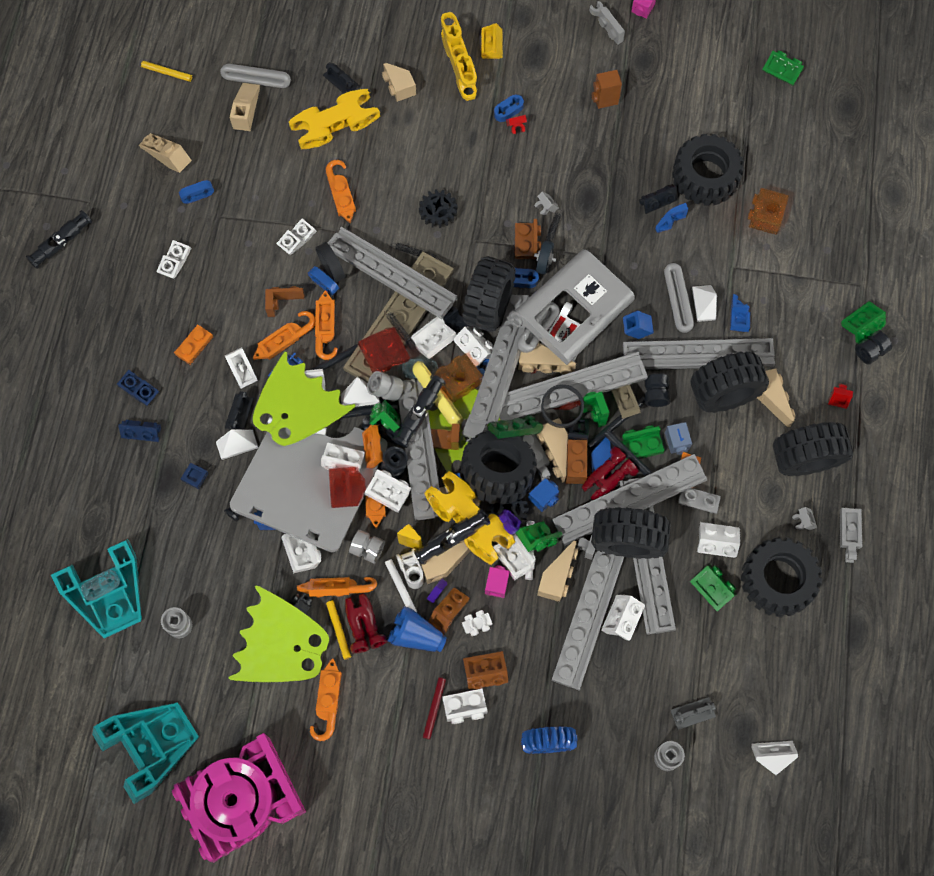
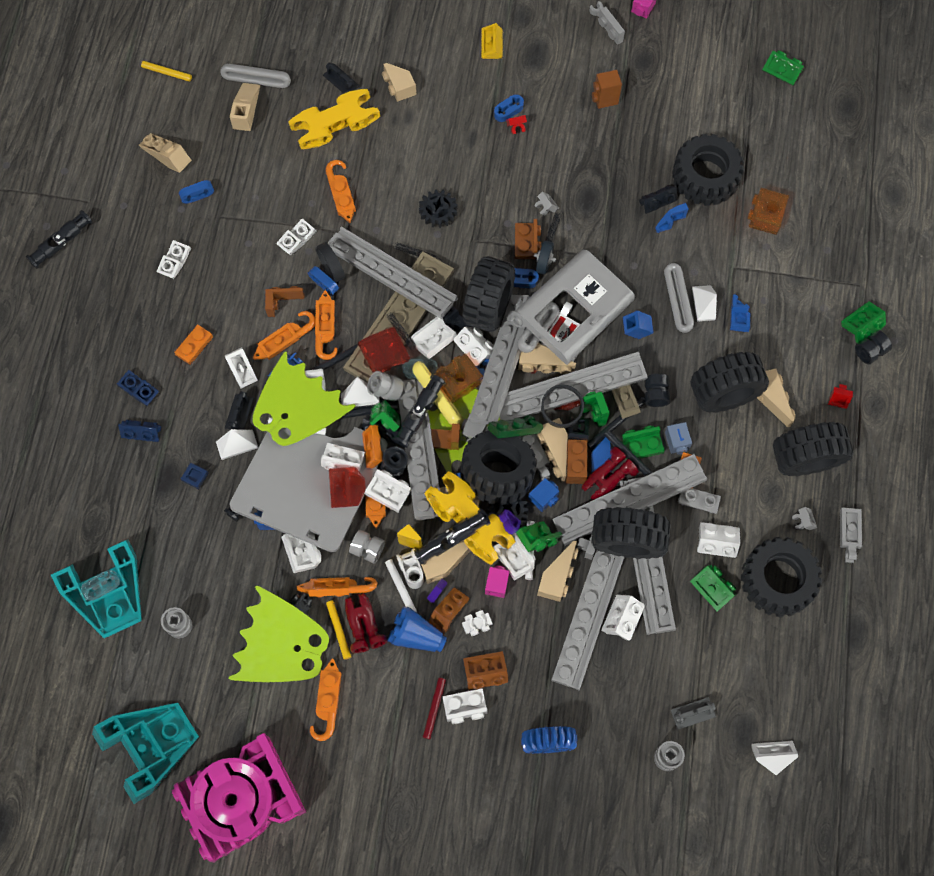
(458, 55): yellow piece -> none
(696, 352): light grey plate -> none

